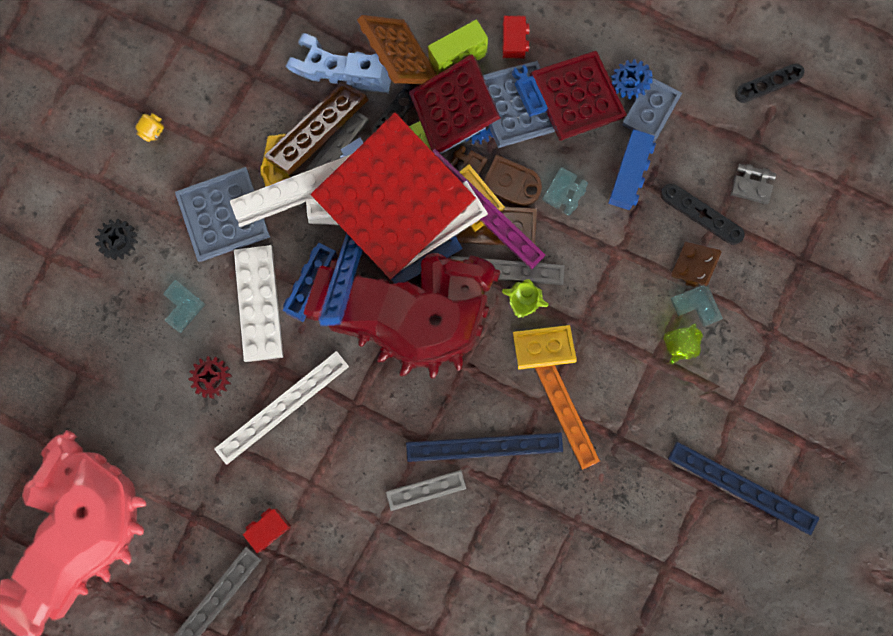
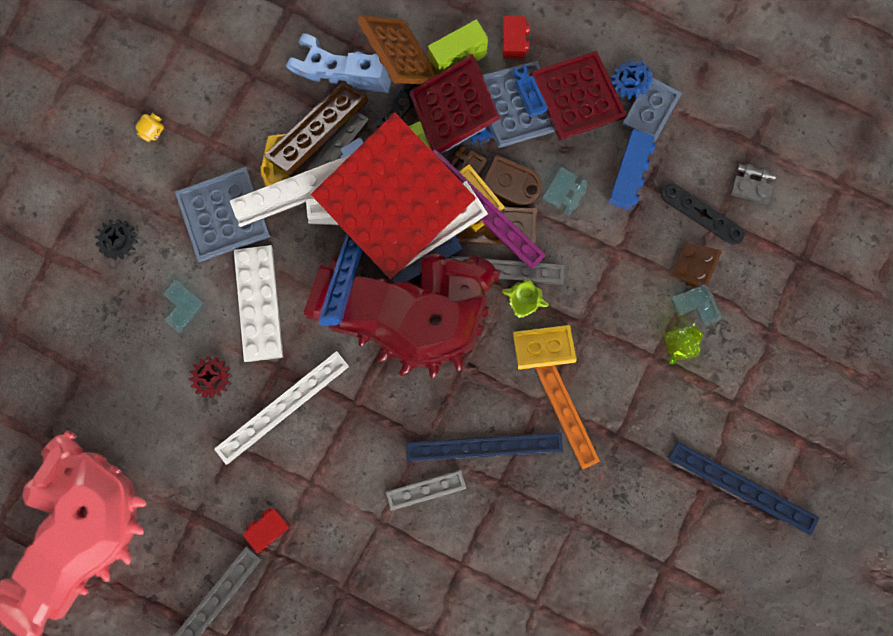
(296, 303): blue brick -> none
(770, 85): black beam -> none

